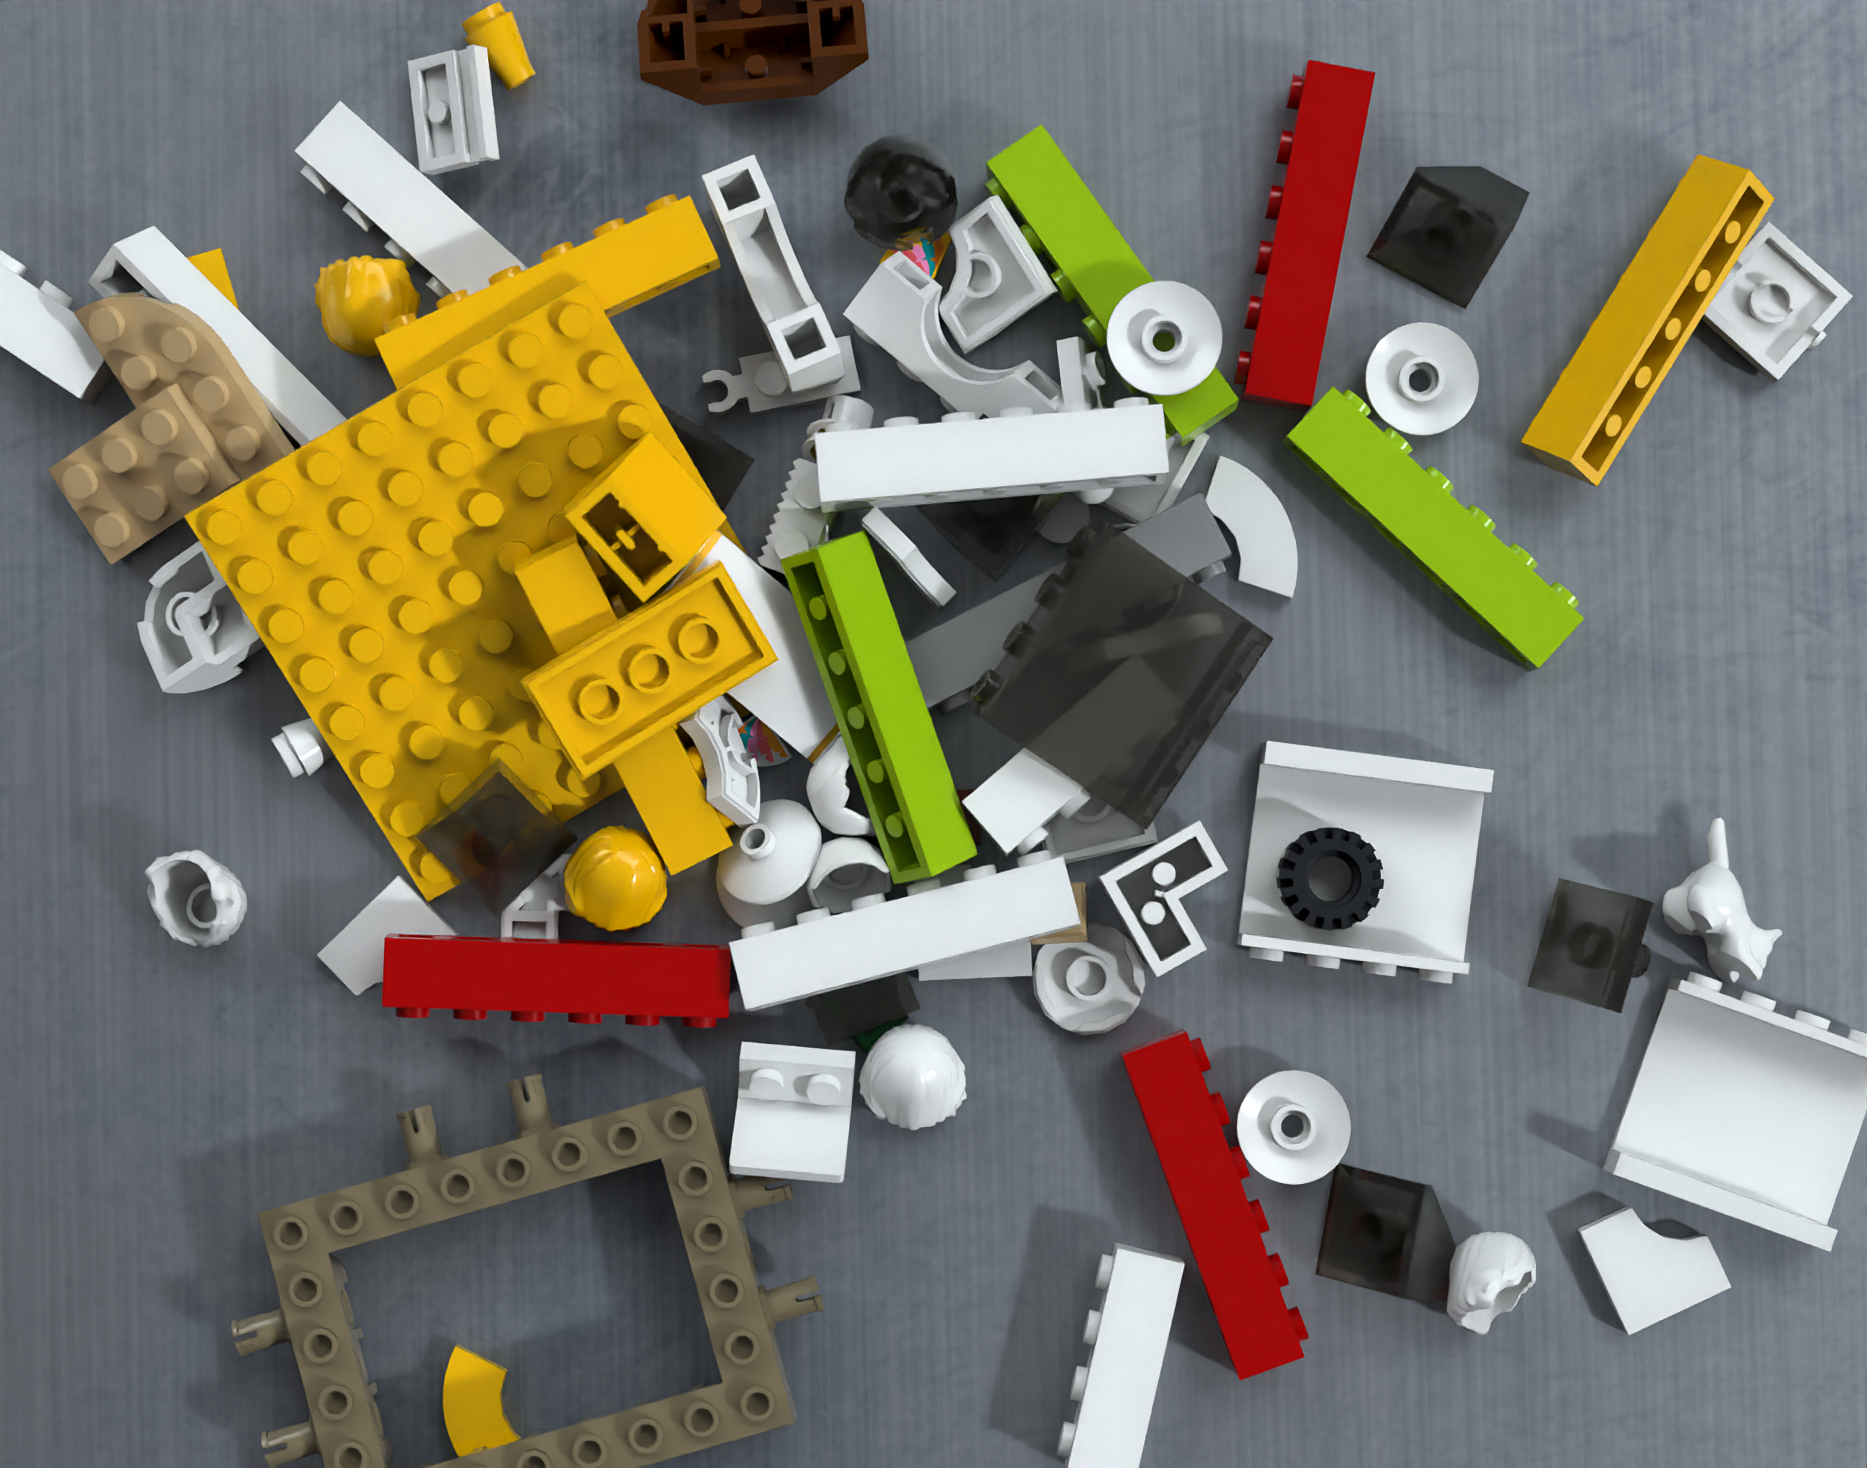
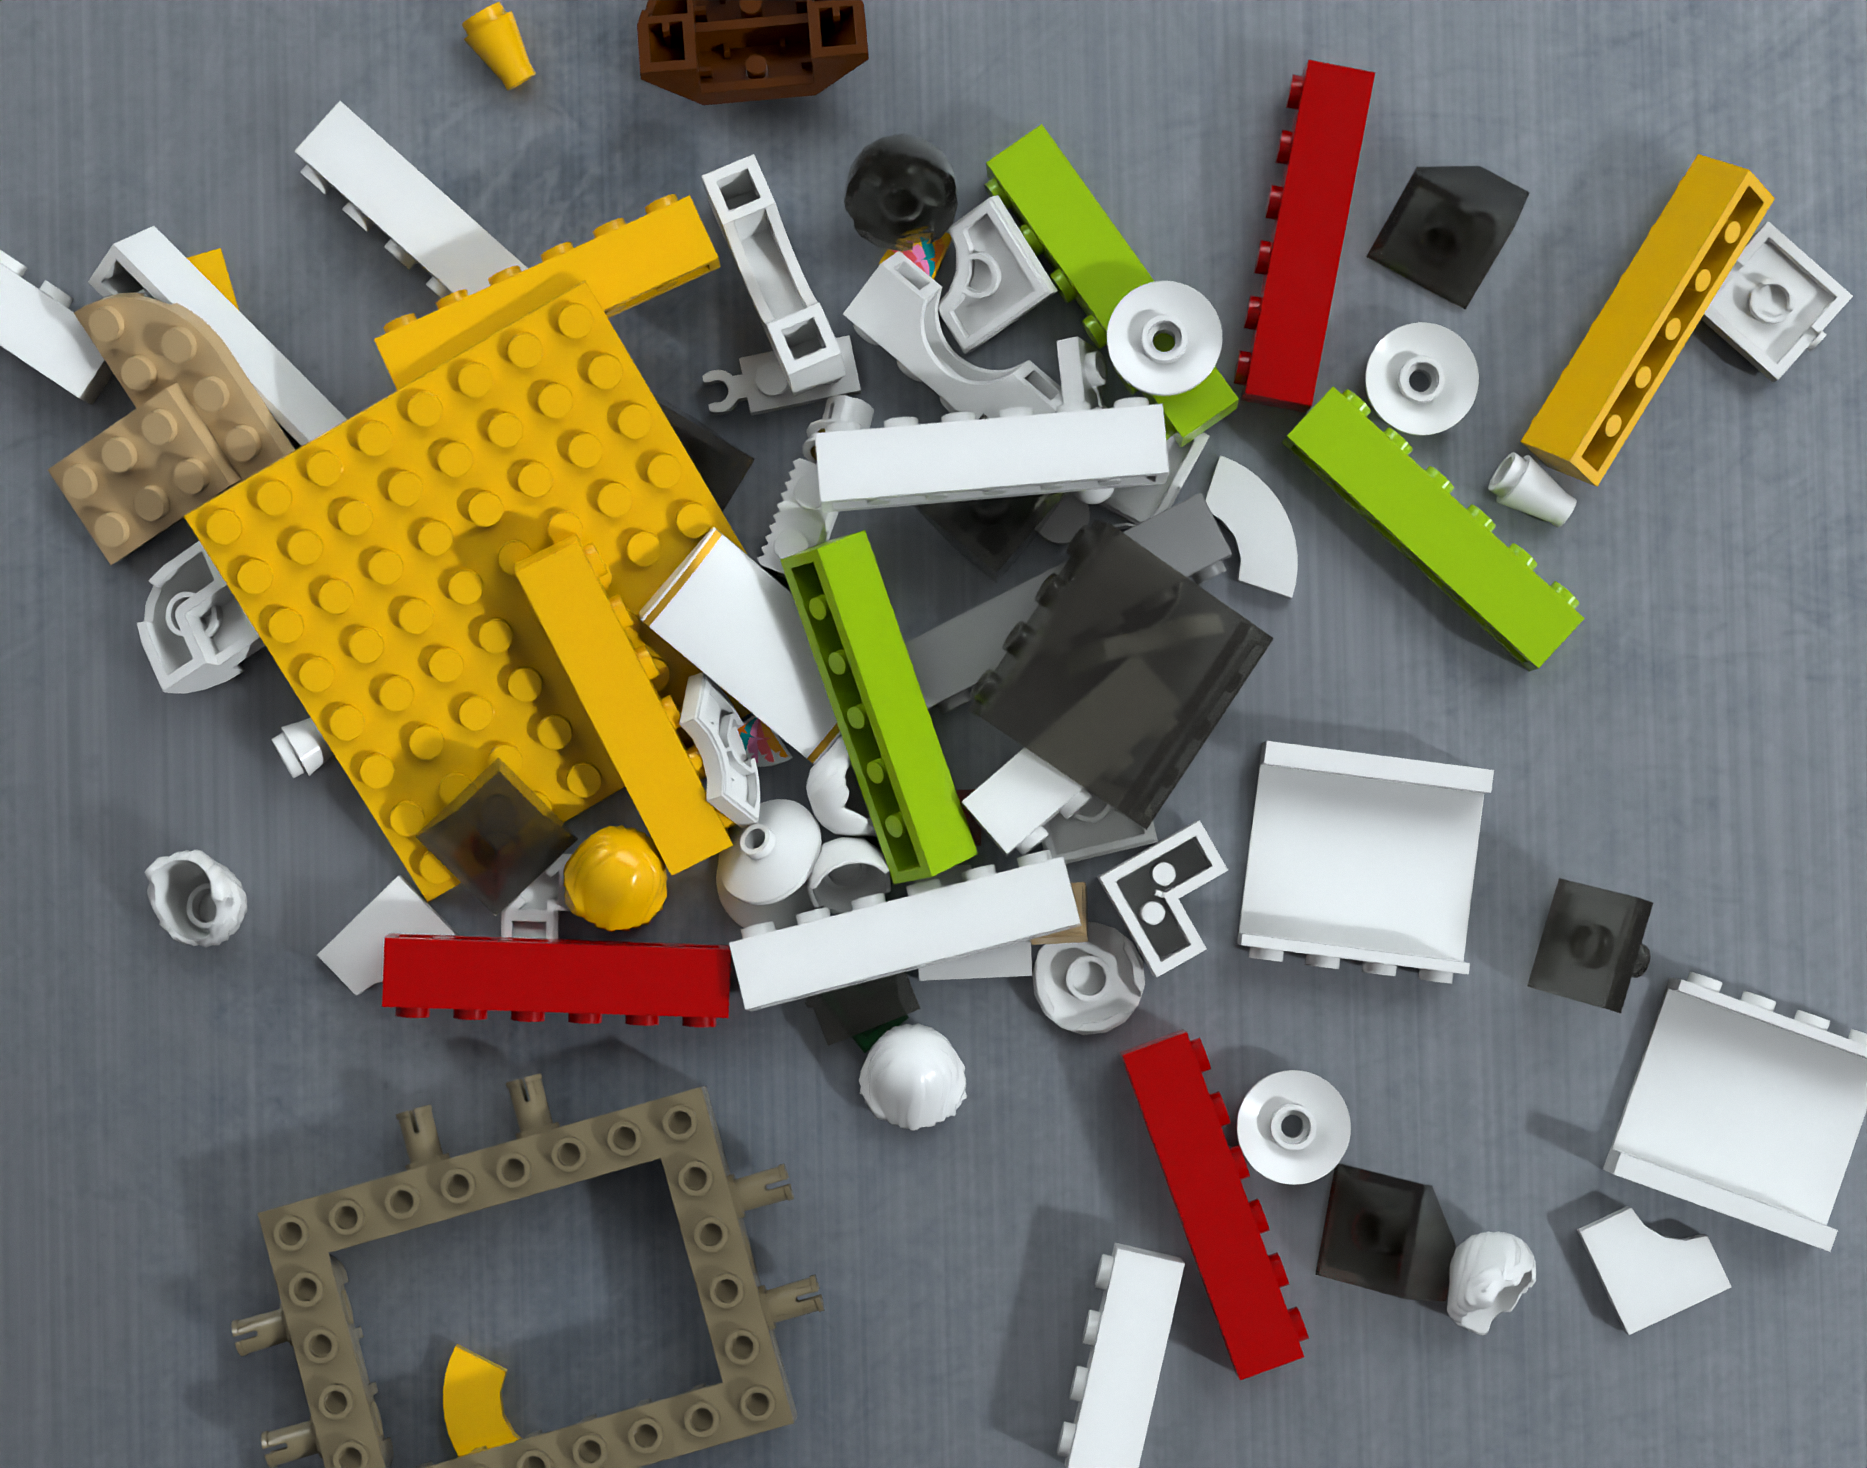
(362, 298): yellow hair -> none
(453, 110): white plate -> none
(645, 516): yellow slope -> none
(649, 670): yellow tile -> none
(792, 1112): white bracket -> none
(907, 559): white tile -> none
(1364, 884): black tyre -> none
(1529, 489): none -> white cone
(1714, 908): white animal -> none

